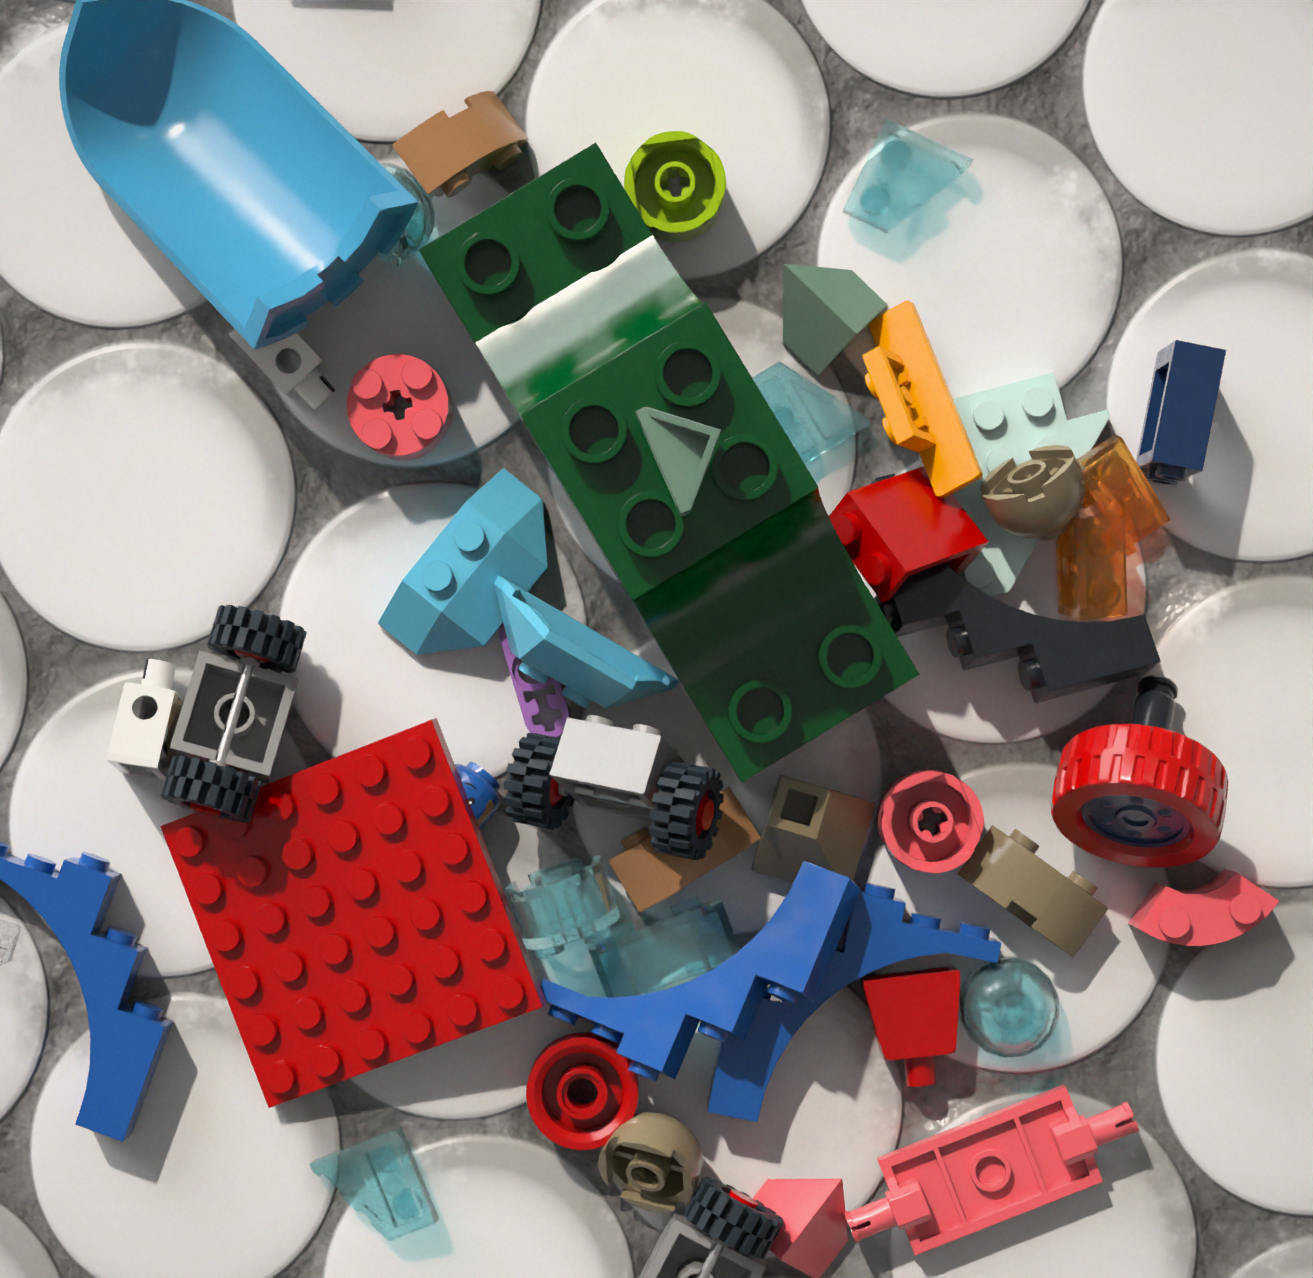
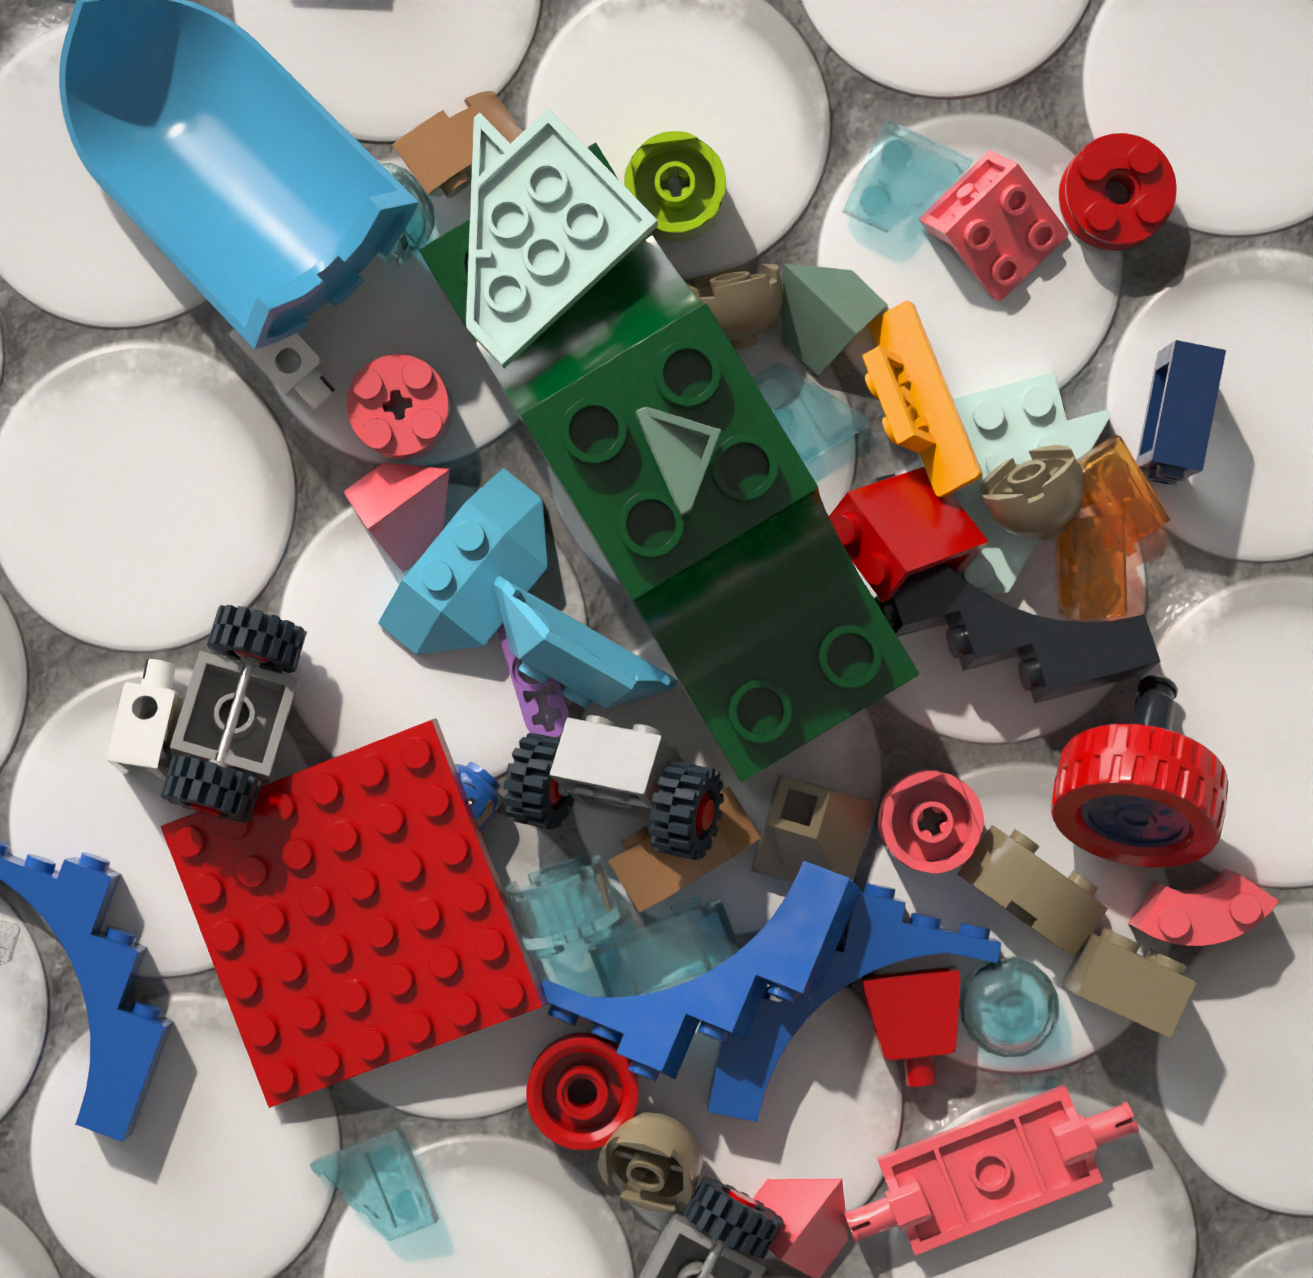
(402, 508): none -> coral slope
(540, 231): none -> light aqua wing
(742, 301): none -> dark tan cylinder
(996, 223): none -> coral bracket
(1134, 986): none -> dark tan brick
(1140, 169): none -> red wheel

